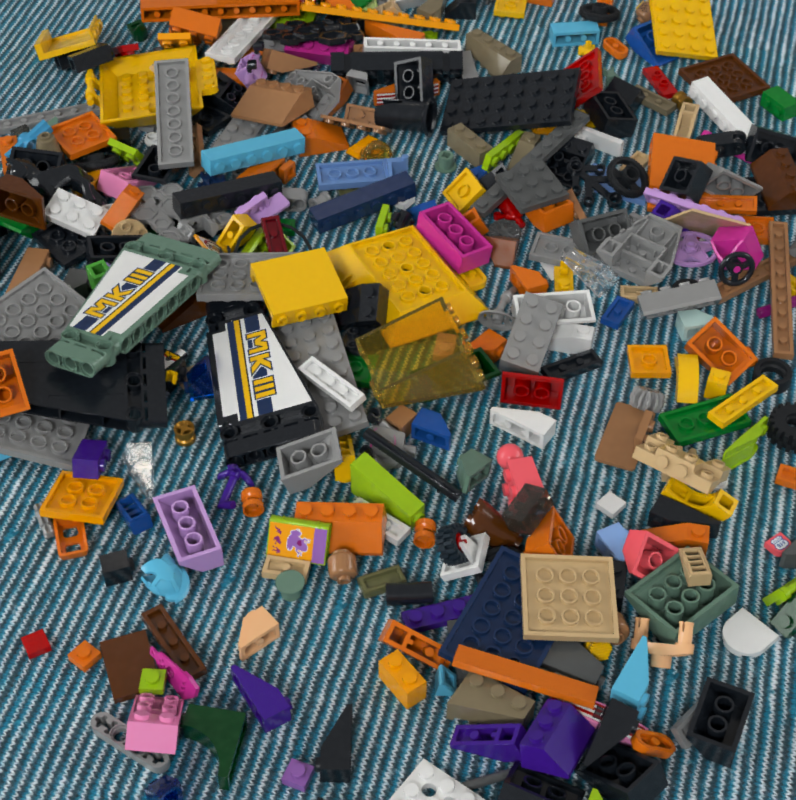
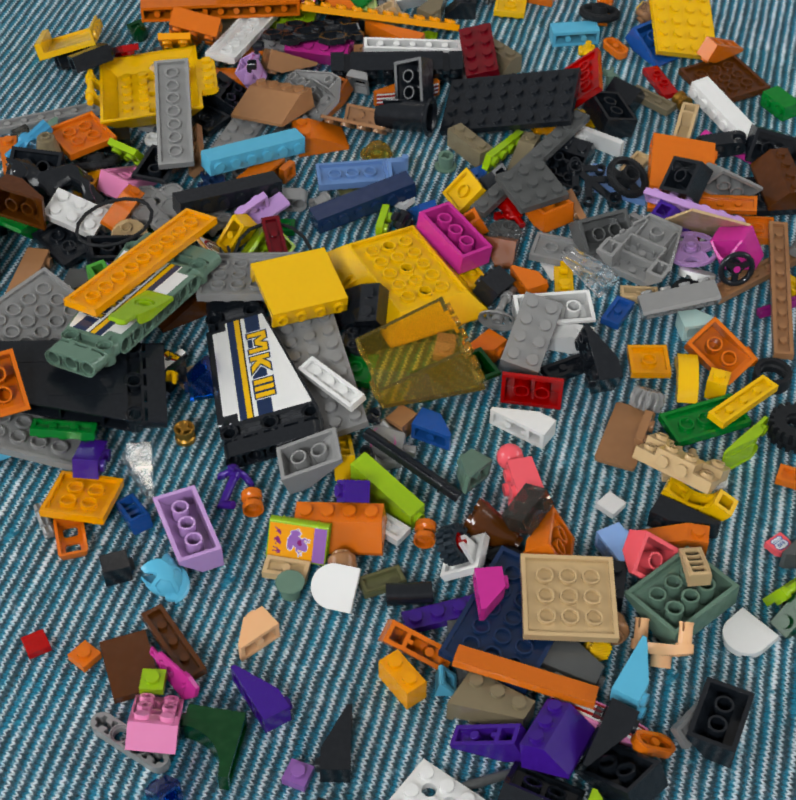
(63, 429): none -> green plate
(122, 241): none -> black piece
(139, 262): none -> light orange plate
(143, 307): none -> lime piece
(336, 586): none -> white tile
(352, 491): none -> dark purple slope
(355, 149): light orange tile -> none
(479, 51): none -> dark red brick
(489, 589): none -> dark pink slope
(493, 285): none -> black brick
(598, 361): none -> black slope
(695, 273): none -> white tile
(718, 49): none -> orange slope

